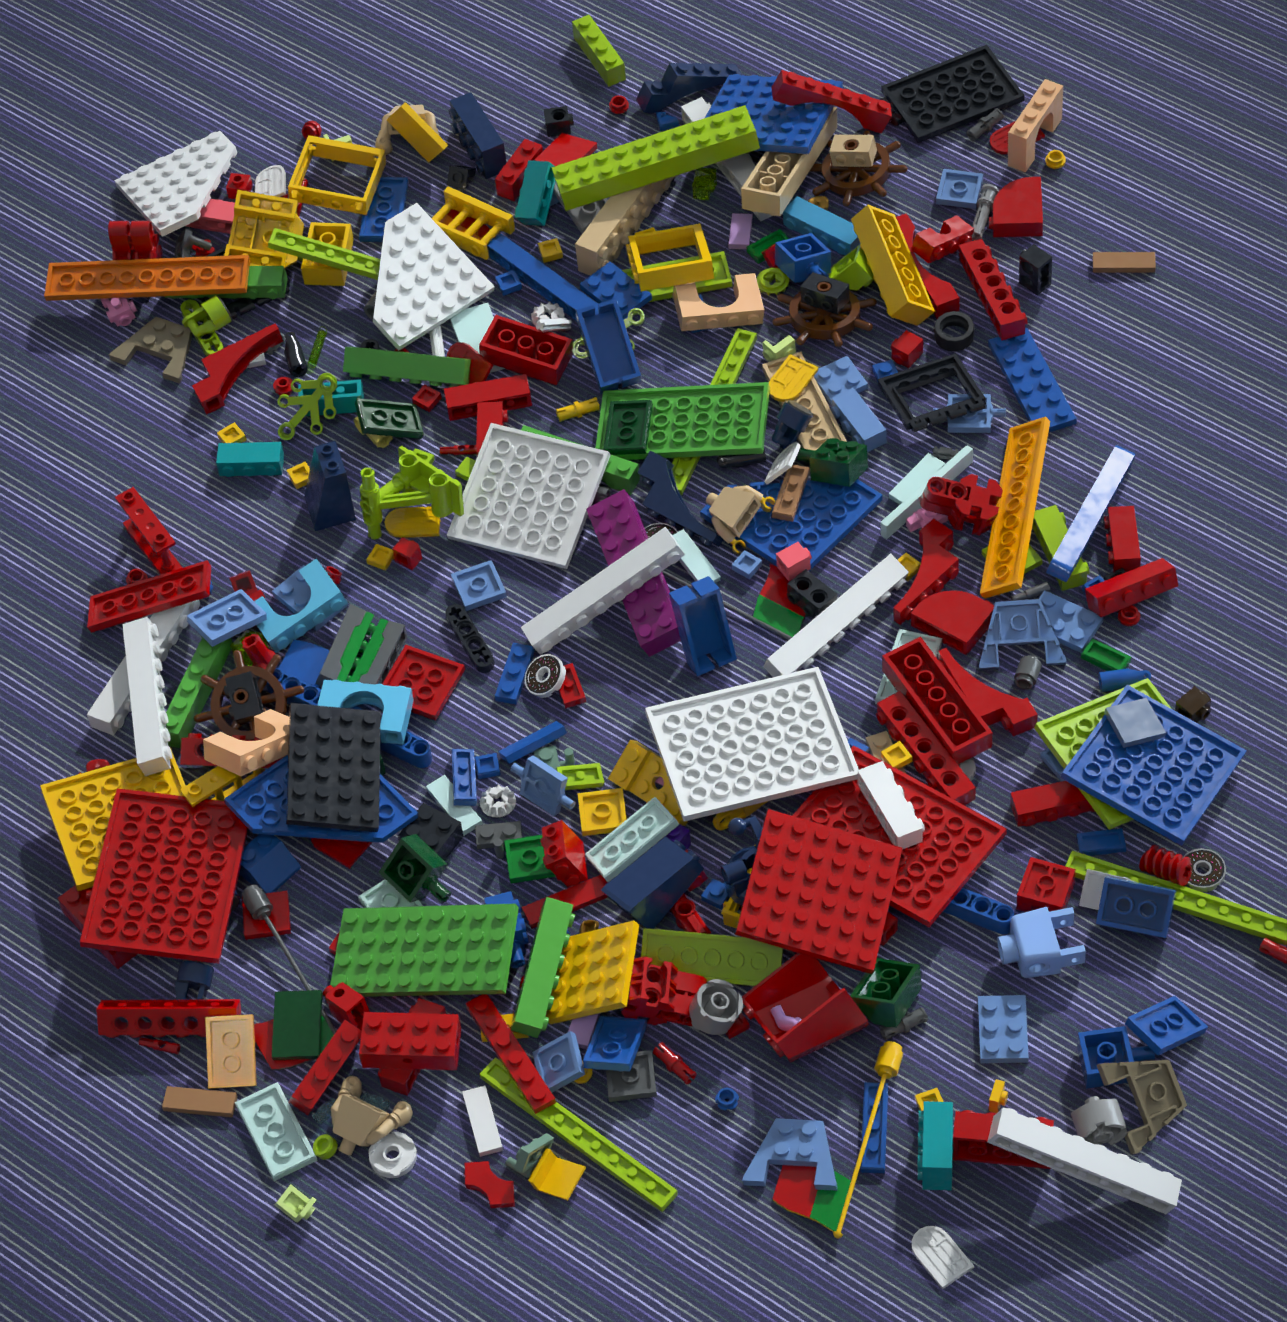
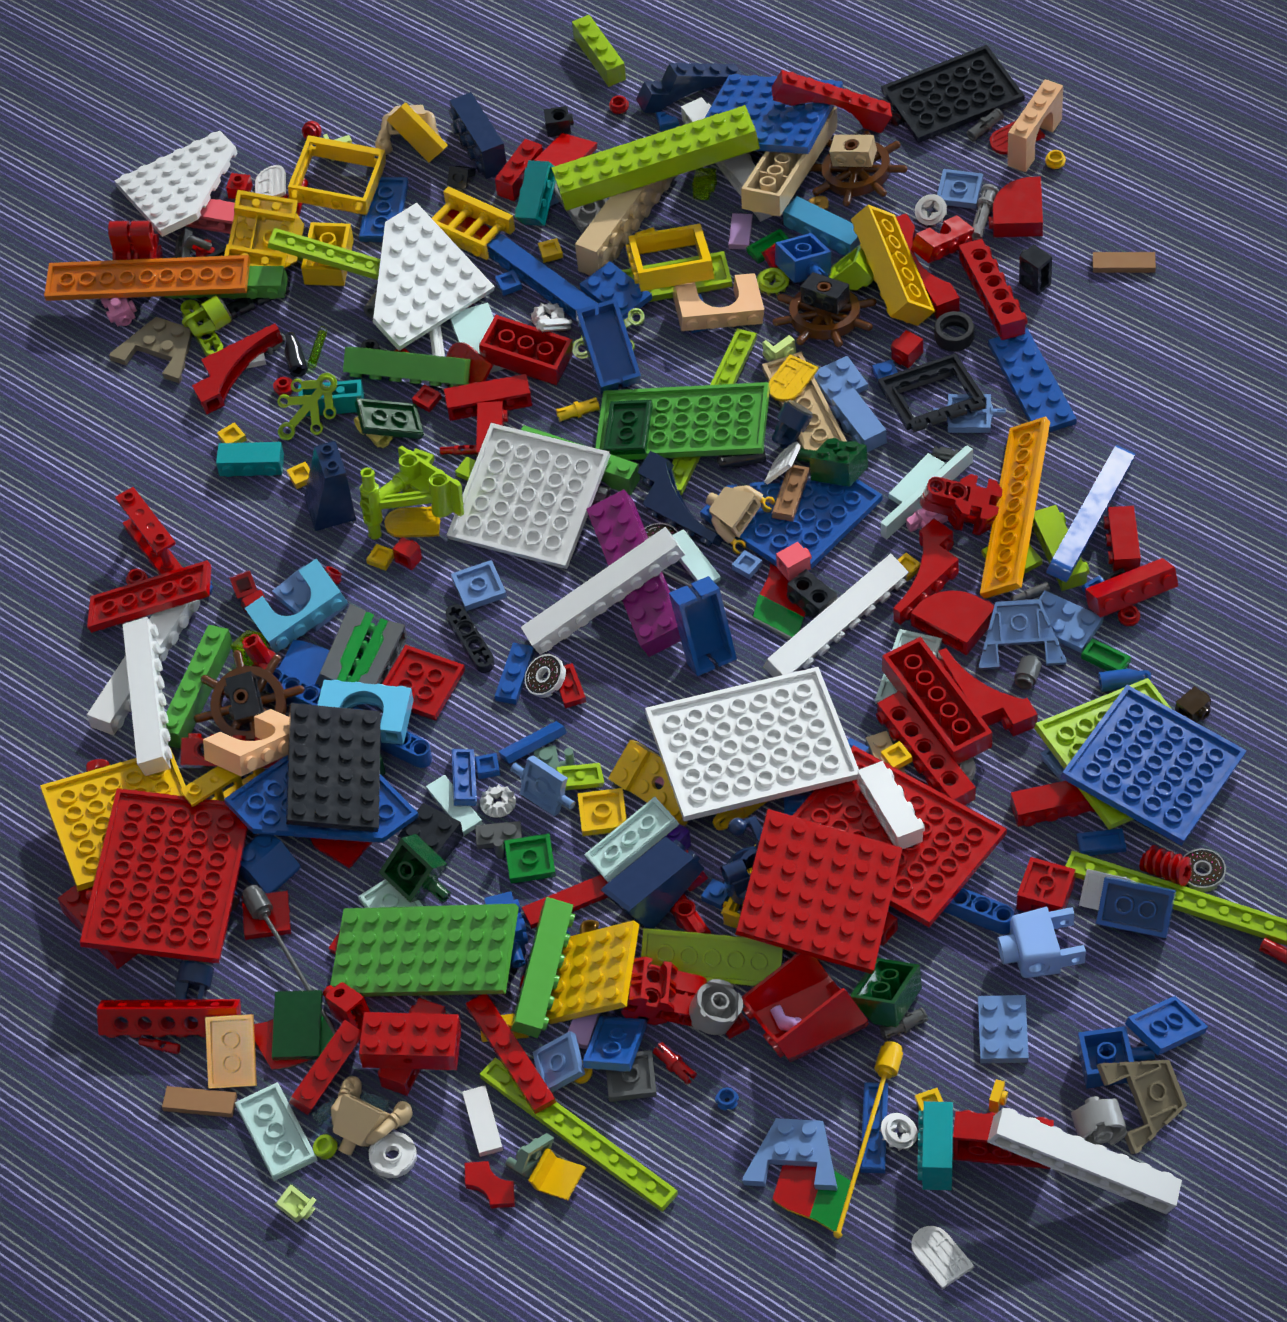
(226, 617): medium blue plate -> none
(564, 853): red brick -> none
(792, 803): none -> blue tile
(904, 1125): none -> white gear
(927, 203): none -> white gear
(1135, 722): tile -> none

